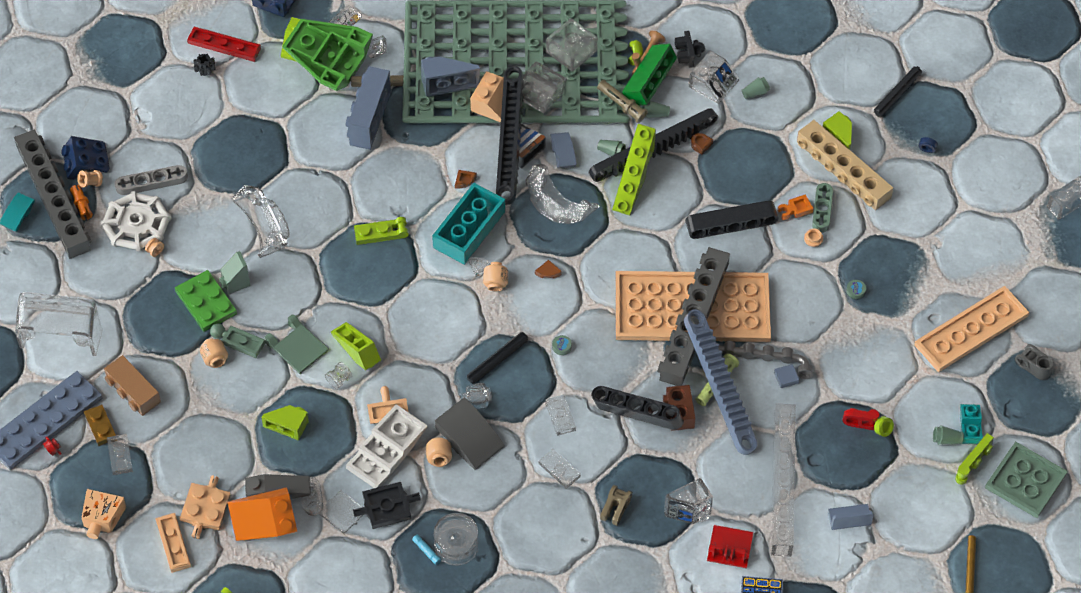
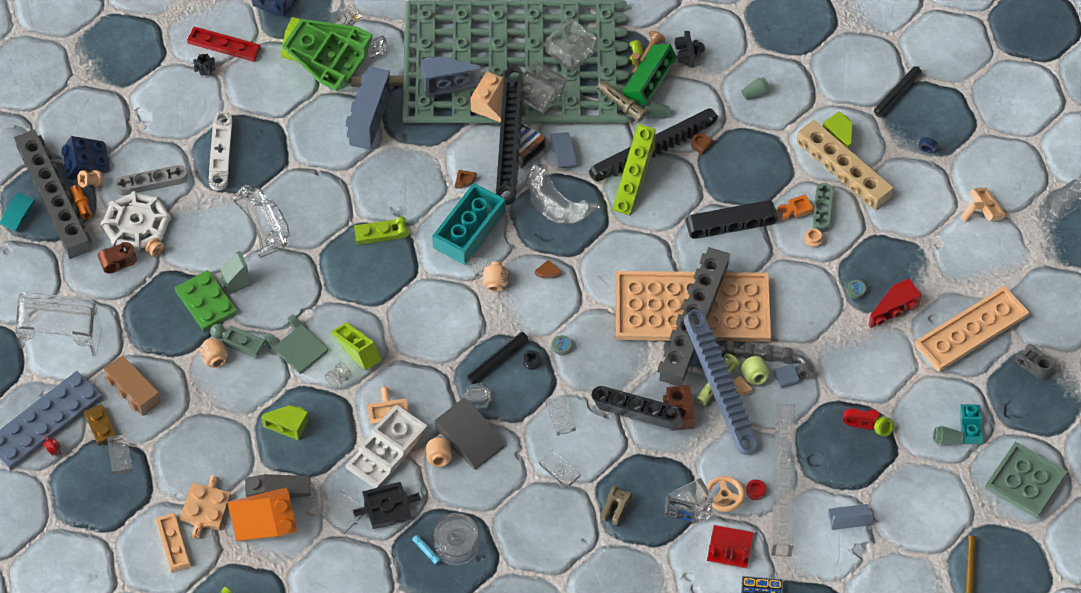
(101, 512): light nougat torso -> none
(116, 258): none -> copper piece
(220, 161): none -> white piece
(532, 365): none -> black bush
(610, 146): sand green cone -> none
(713, 77): clear slope -> none
(723, 503): none -> light nougat piece
(742, 386): none -> light nougat tile
(755, 370): none -> yellowish green head
(756, 489): none -> red tile
(899, 299): none -> red slope
(974, 459): lime plate -> none
(986, 202): none -> light nougat plate

